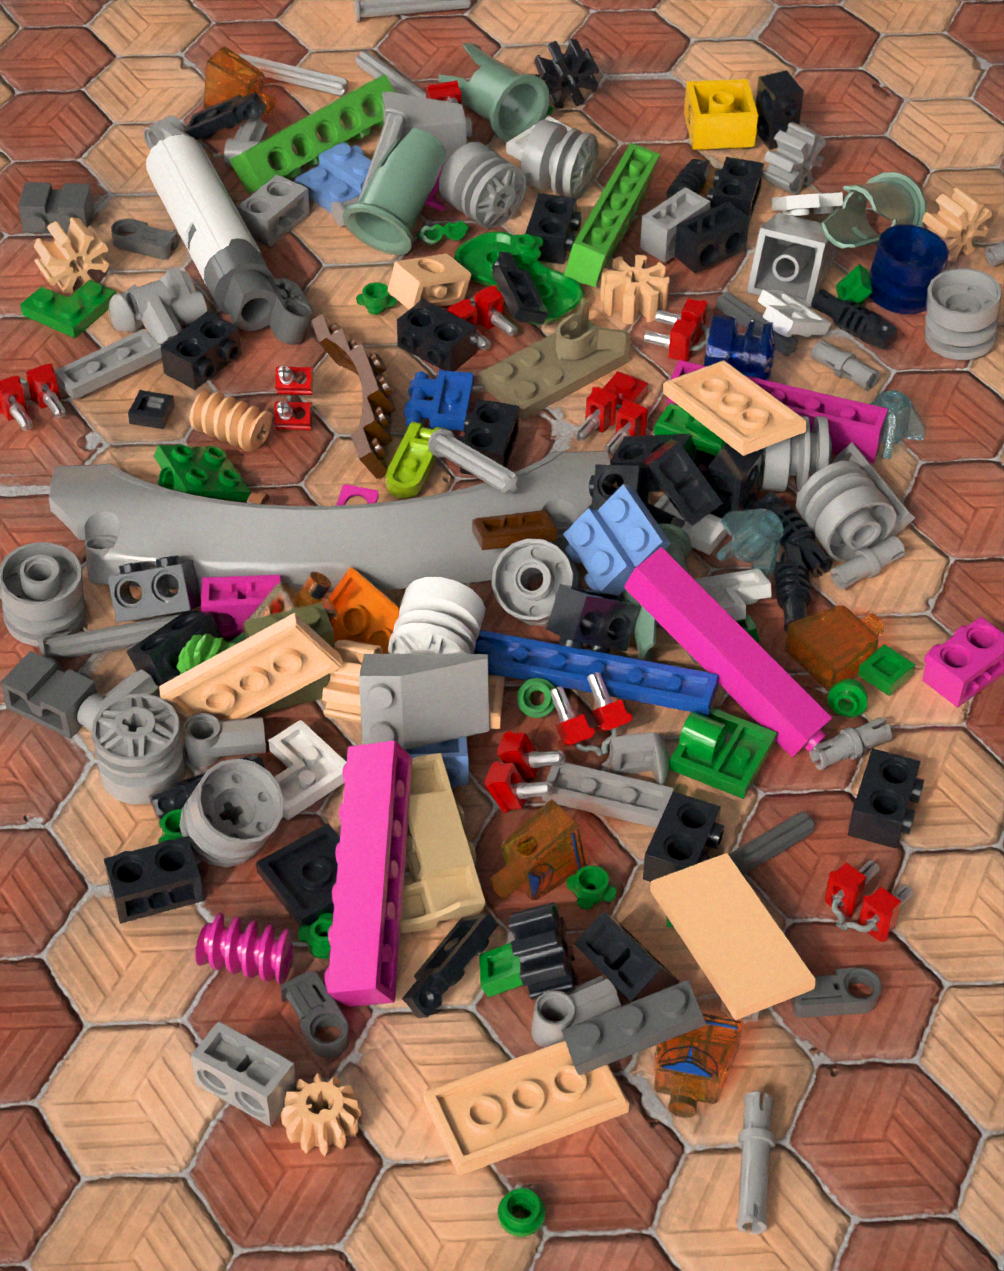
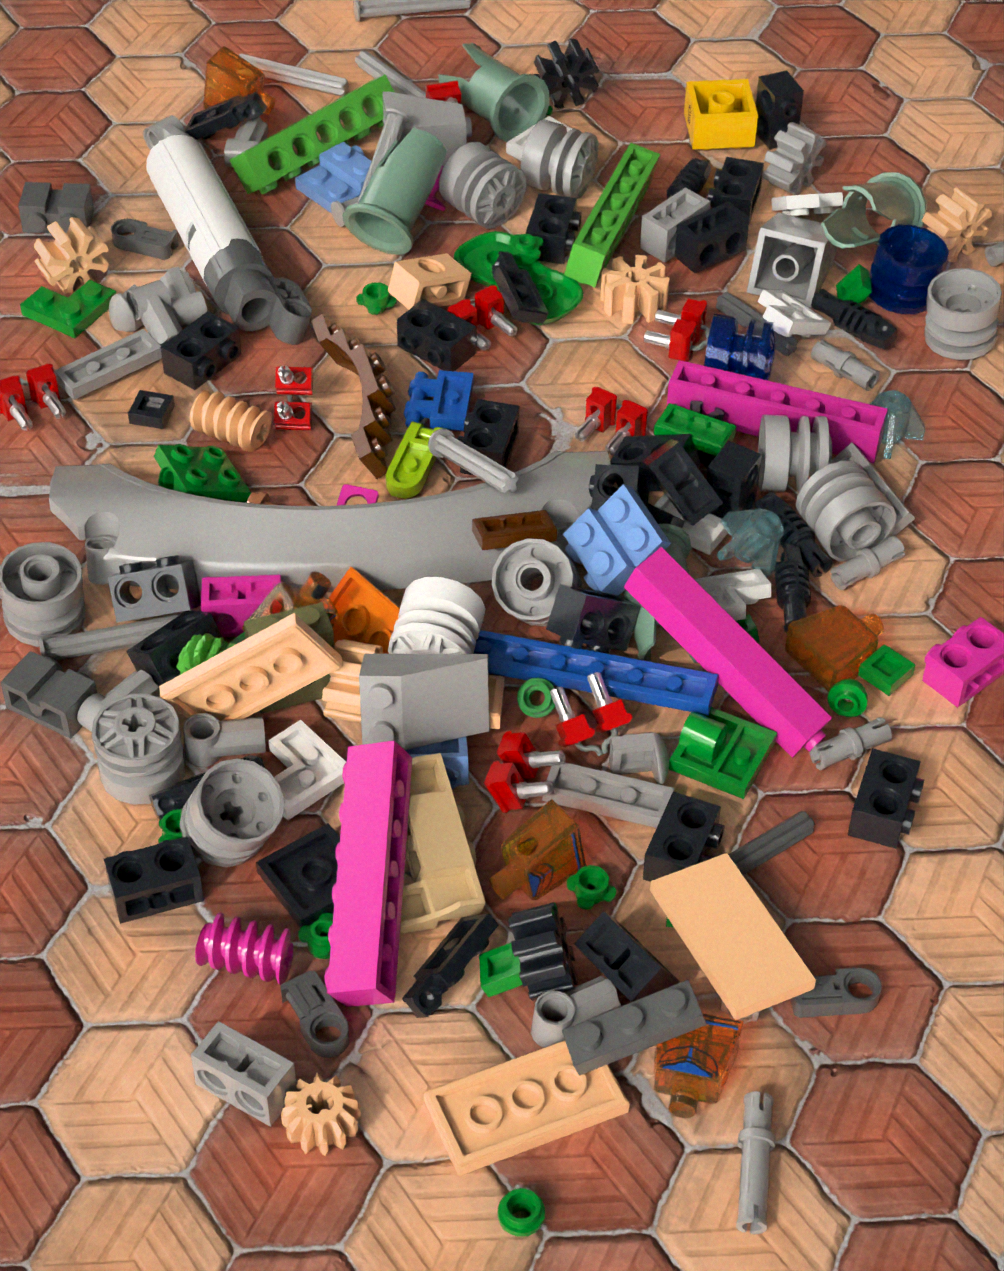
(274, 209): light grey brick -> none
(451, 231): green piece -> none
(557, 364): dark tan plate -> none
(627, 388): red plate -> none
(734, 407): light nougat tile -> none
(878, 911): red piece -> none

